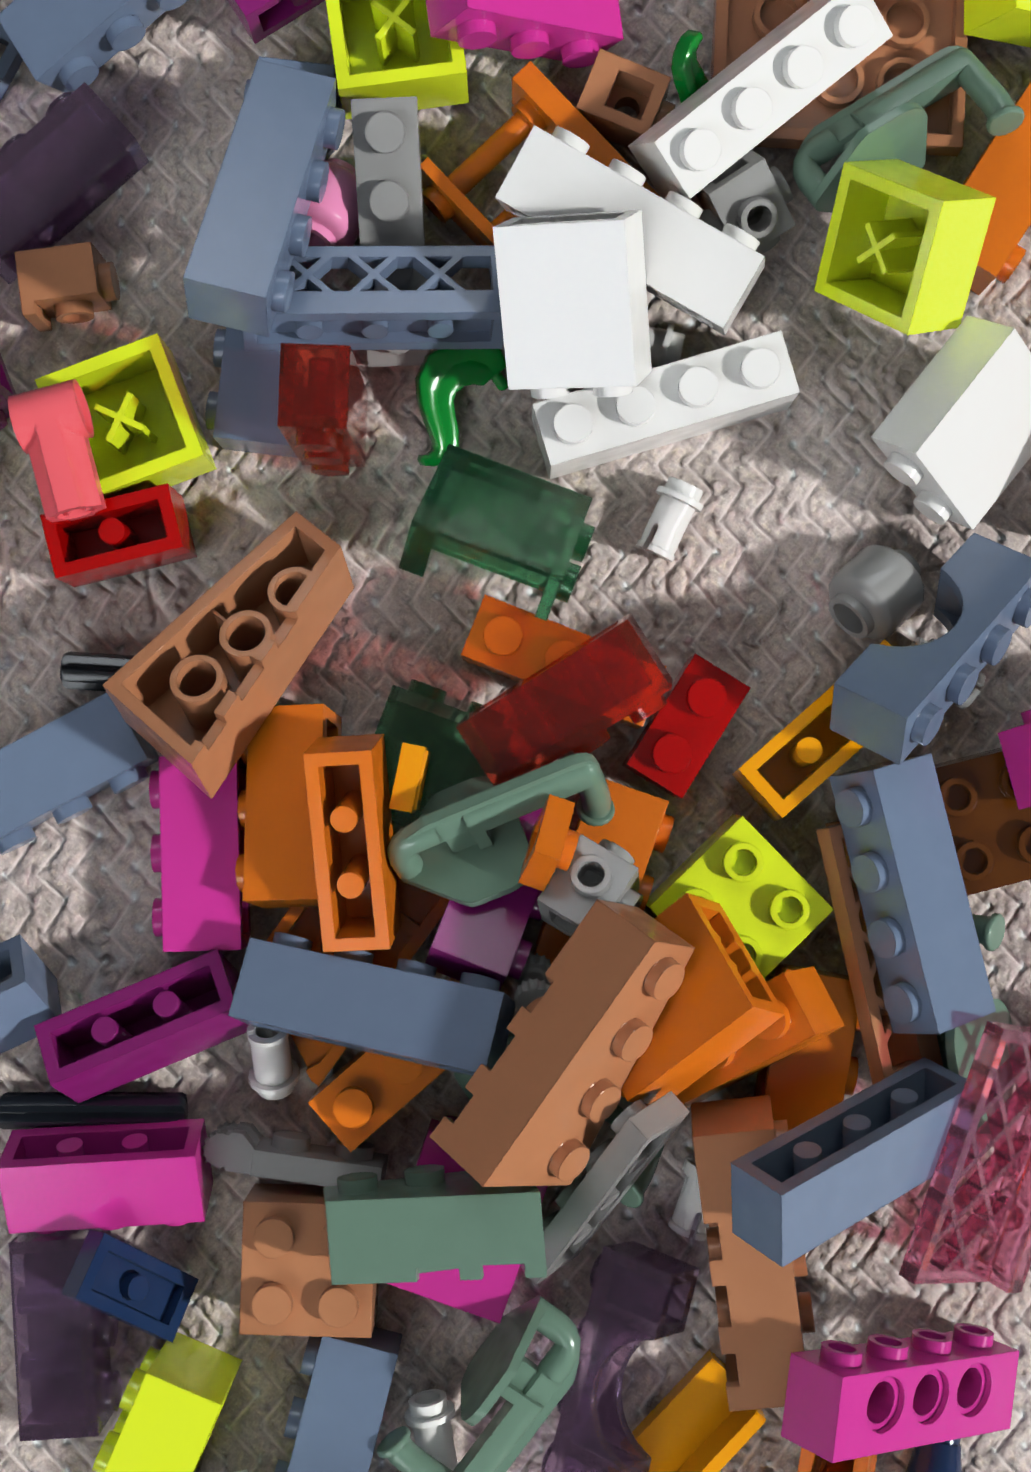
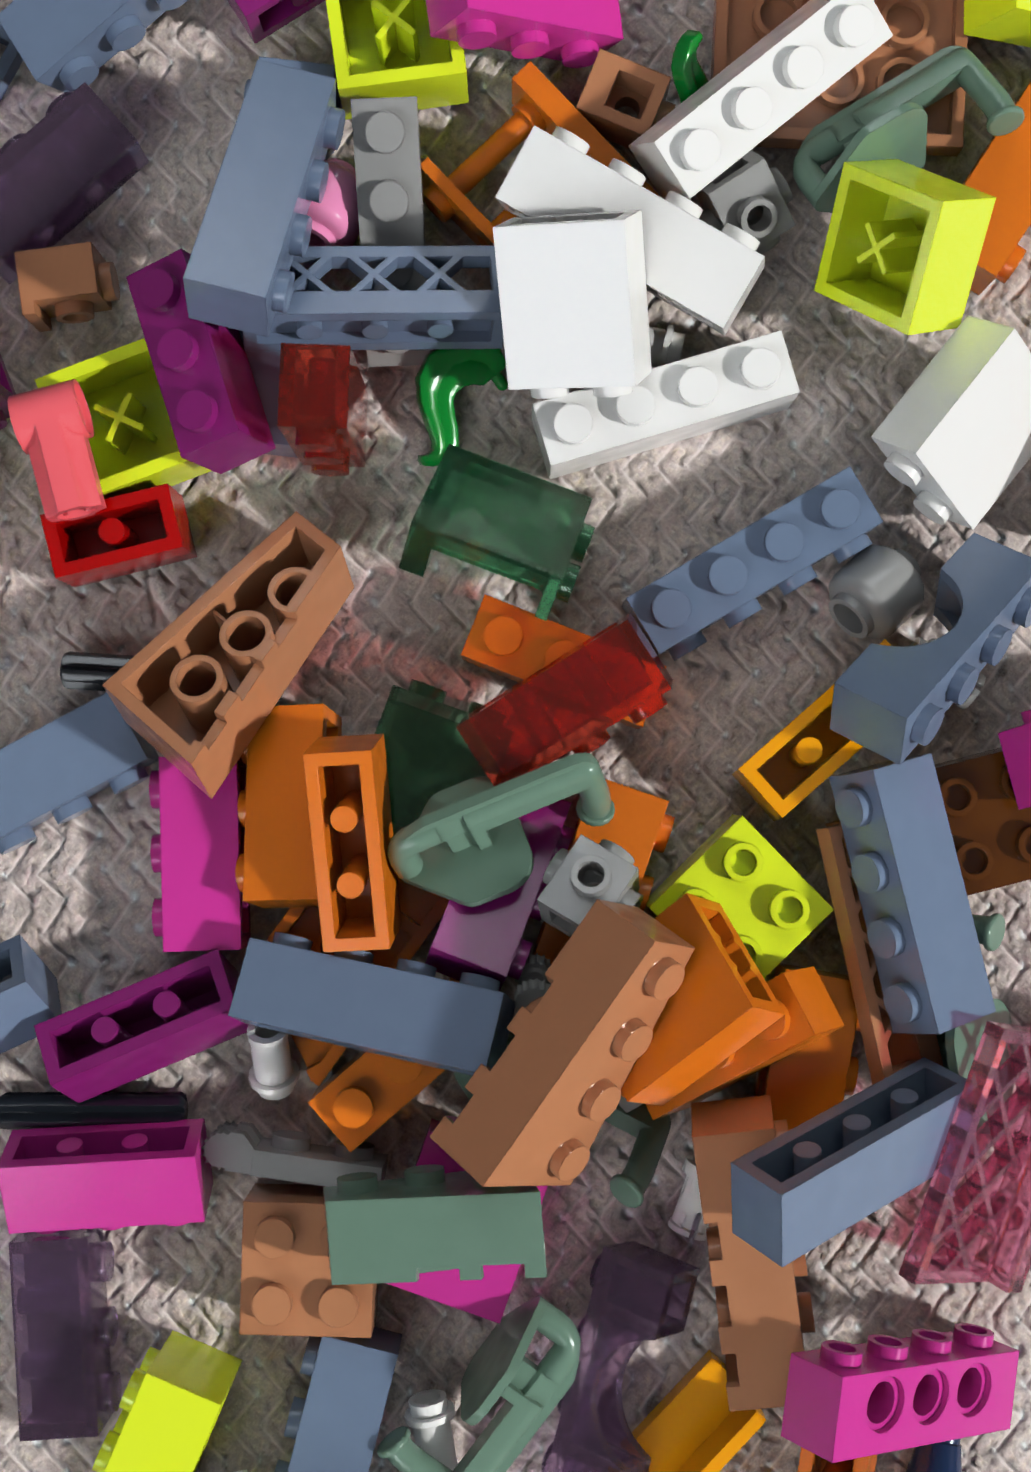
(129, 1285): dark blue plate -> none
(199, 372): none -> magenta brick
(410, 778): light orange tile -> none
(550, 843): orange plate -> none
(611, 1173): light grey plate -> none
(670, 518): white pin -> none
(687, 727): red brick -> none
(752, 562): none -> sand blue brick

